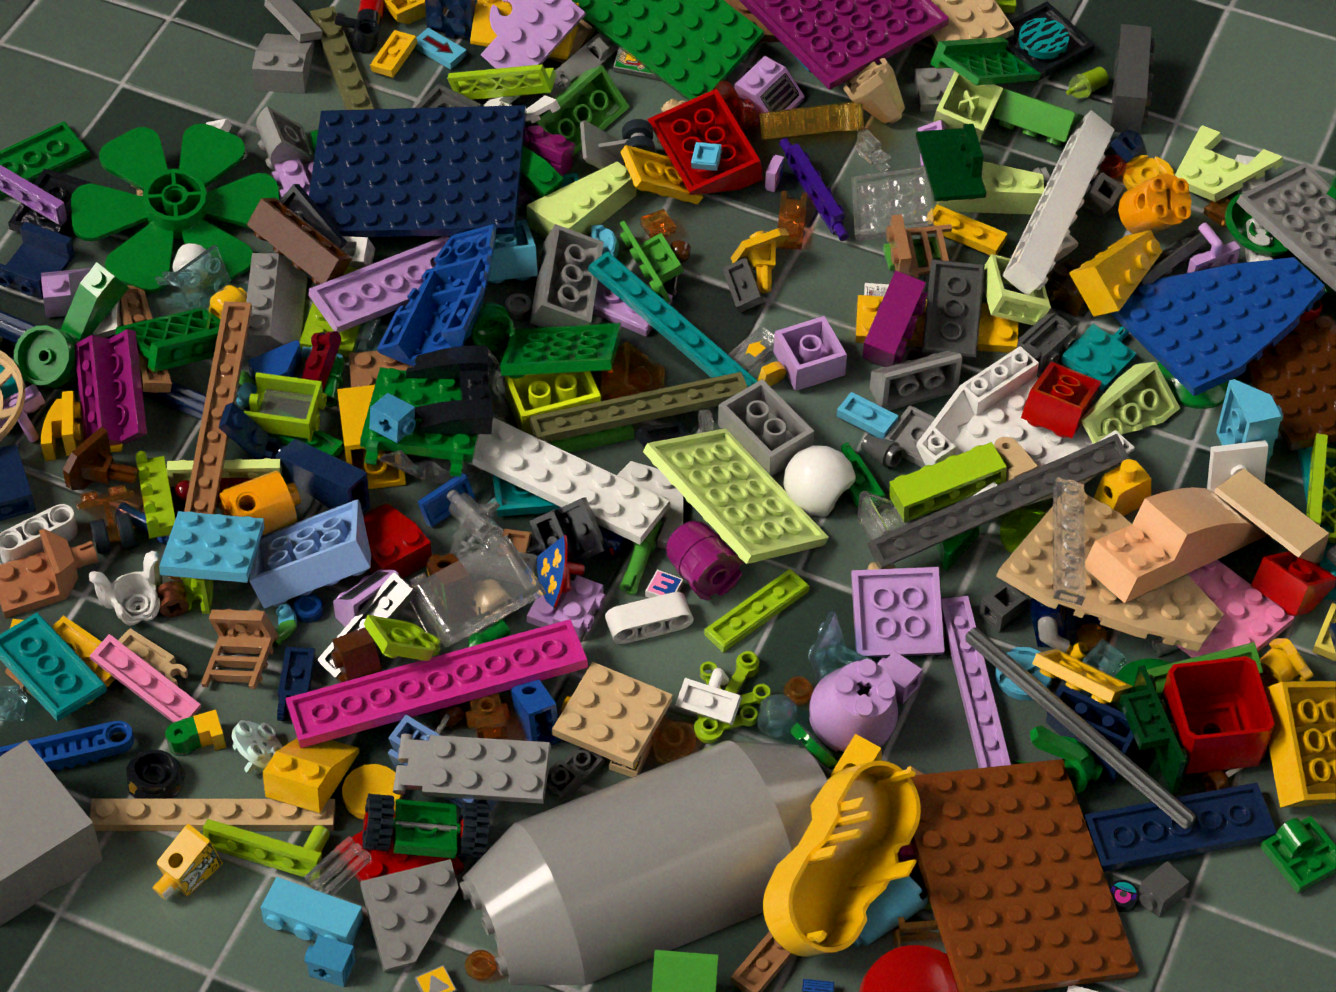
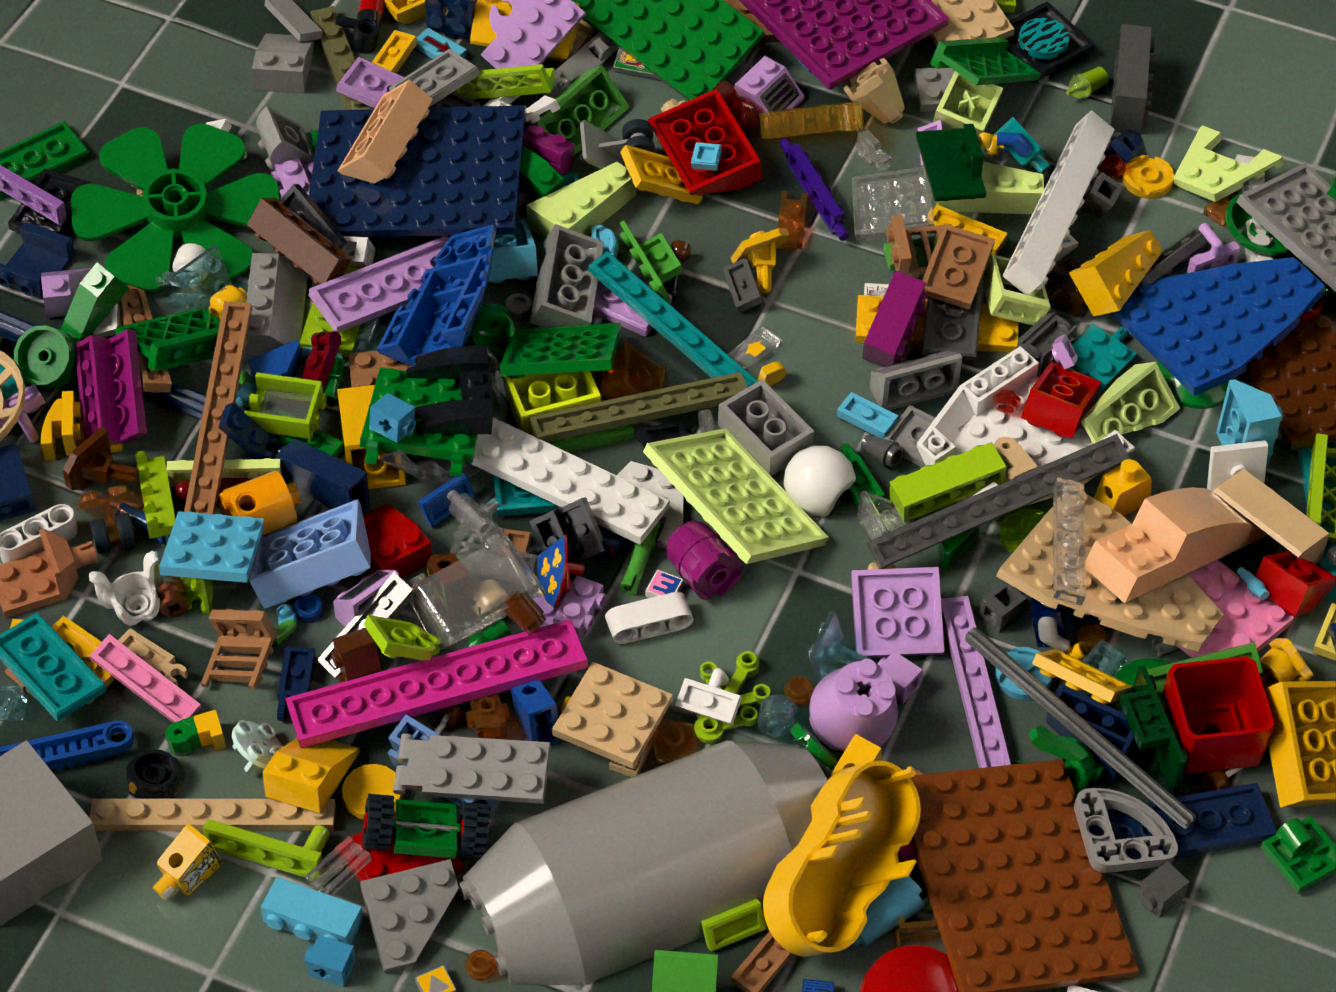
(367, 82): none -> lavender tile
(387, 133): none -> light nougat slope
(442, 75): none -> light grey tile
(524, 611): none -> reddish brown brick
(573, 772): dark grey slope -> none
(658, 223): clear orange plate -> none
(734, 925): none -> lime tile
(756, 610): lime tile -> none
(774, 173): lavender tile -> none
(810, 353): lavender brick -> none
(957, 266): none -> medium nougat plate
(1006, 401): none -> clear red plate
(1018, 142): none -> torso
(1036, 116): bright green slope -> none
(1064, 352): none -> lavender plate
(1107, 844): none -> light grey beam
(1124, 895): tile -> none
(1155, 204): light orange cylinder -> none
(1254, 585): none -> medium azure piece

